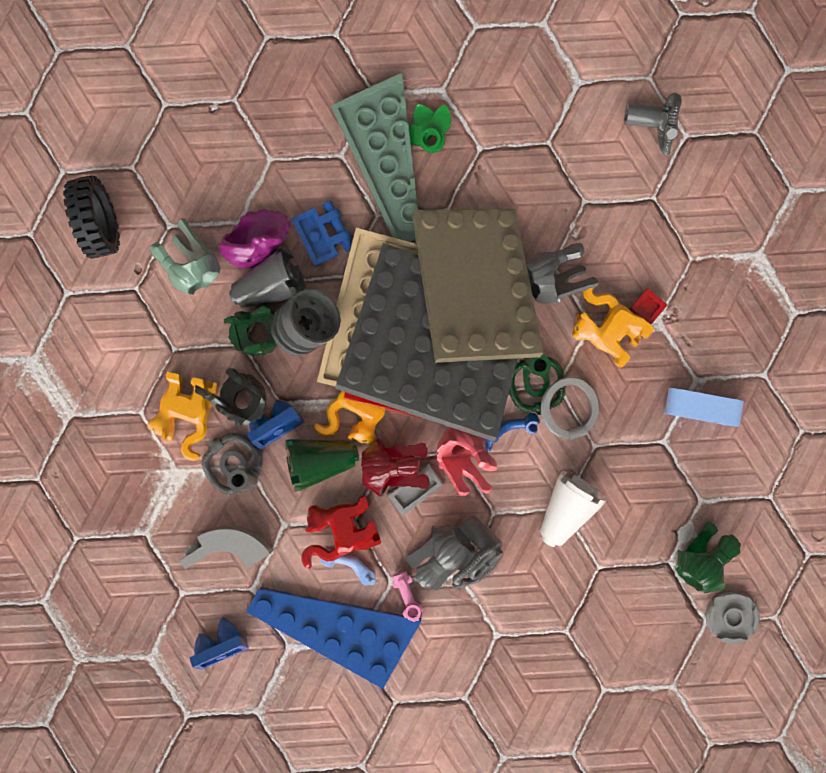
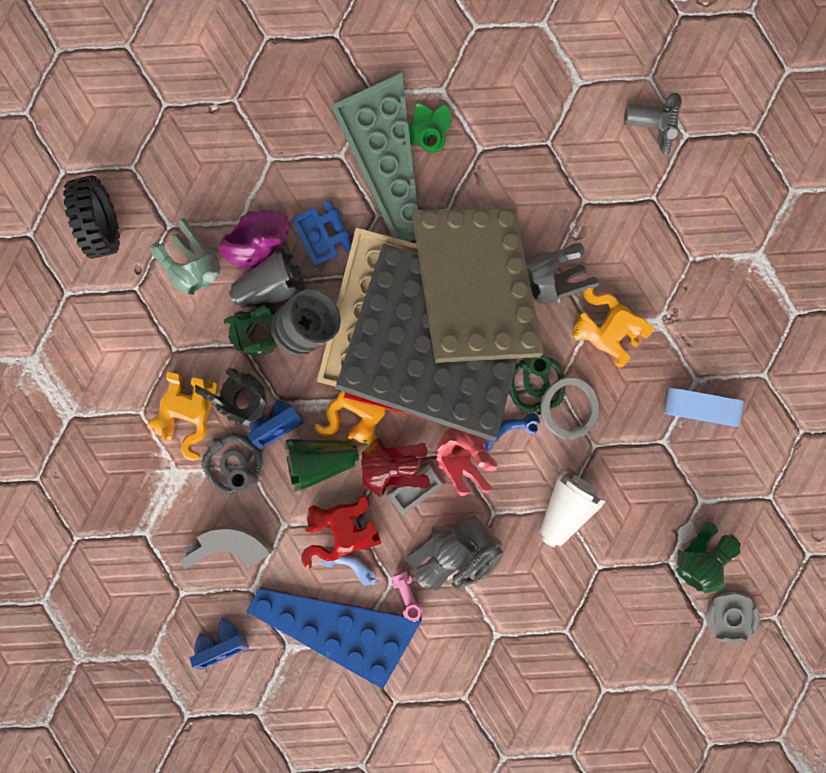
(648, 306): red plate -> none

